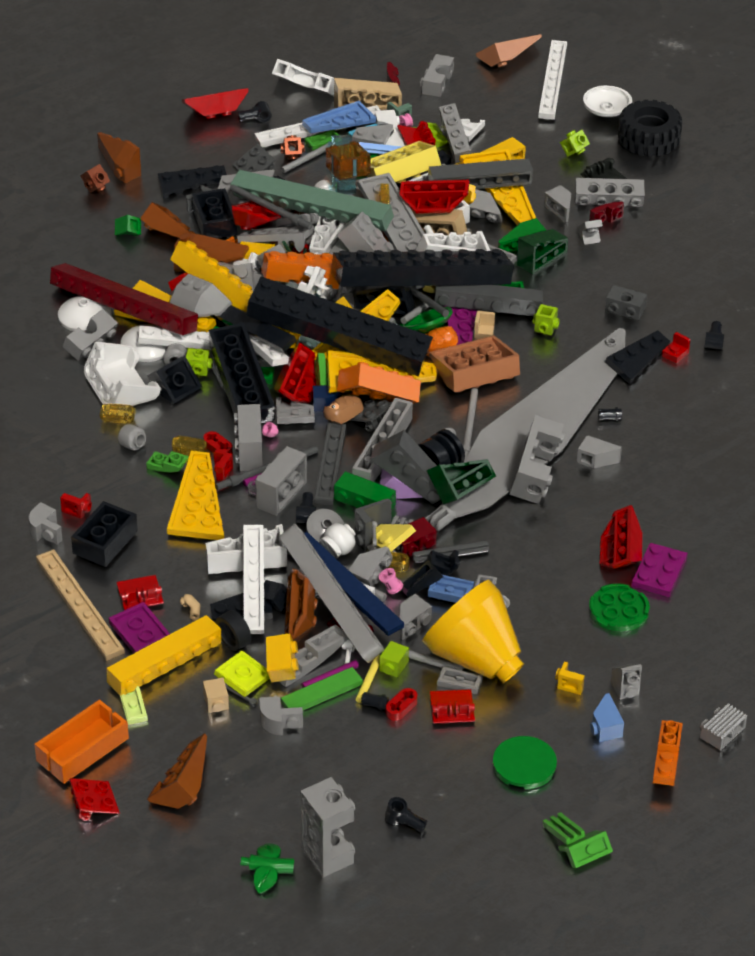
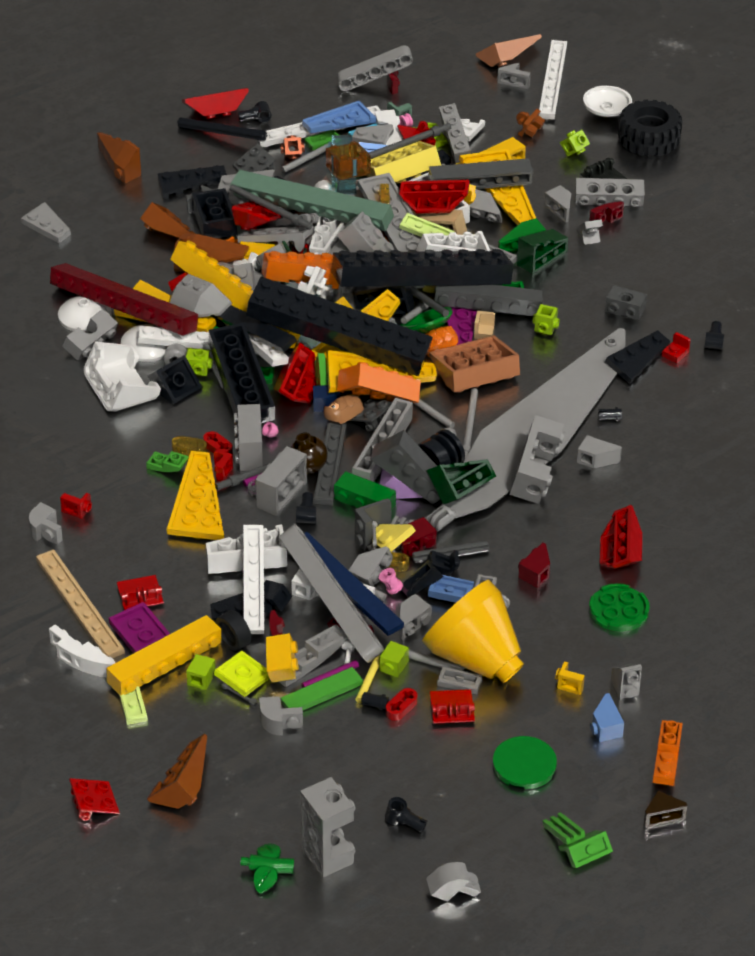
(46, 223): none -> light grey wing
(81, 741): orange piece -> none
(82, 657): none -> white slope
(95, 179): copper brick -> none
(104, 533): black brick -> none
(117, 413): clear yellow beam -> none
(128, 225): green panel -> none
(132, 437): light grey head -> none
(189, 600): tan arm -> none
(200, 672): none -> lime brick
(215, 695): tan brick -> none
(222, 129): none -> black axle
(276, 624): none -> dark red slope
(294, 412): light grey wing -> none
(299, 606): dark orange wedge -> none
(303, 77): white arch -> none
(315, 451): none -> dark brown brick
(315, 522): light grey dish -> none
(338, 539): white piece -> none
(367, 92): tan wedge -> none
(381, 66): none -> light grey beam
(421, 226): none -> yellowish green tile
(434, 80): light grey arch -> none
(434, 131): none -> dark grey bar
(435, 414): none -> light grey bar
(450, 879): none -> light grey brick
(513, 76): none -> light grey slope
(529, 123): none -> dark orange hips
(535, 567): none -> dark red slope
(659, 569): magenta plate -> none
(664, 810): none -> dark brown slope
(723, 726): light grey brick -> none

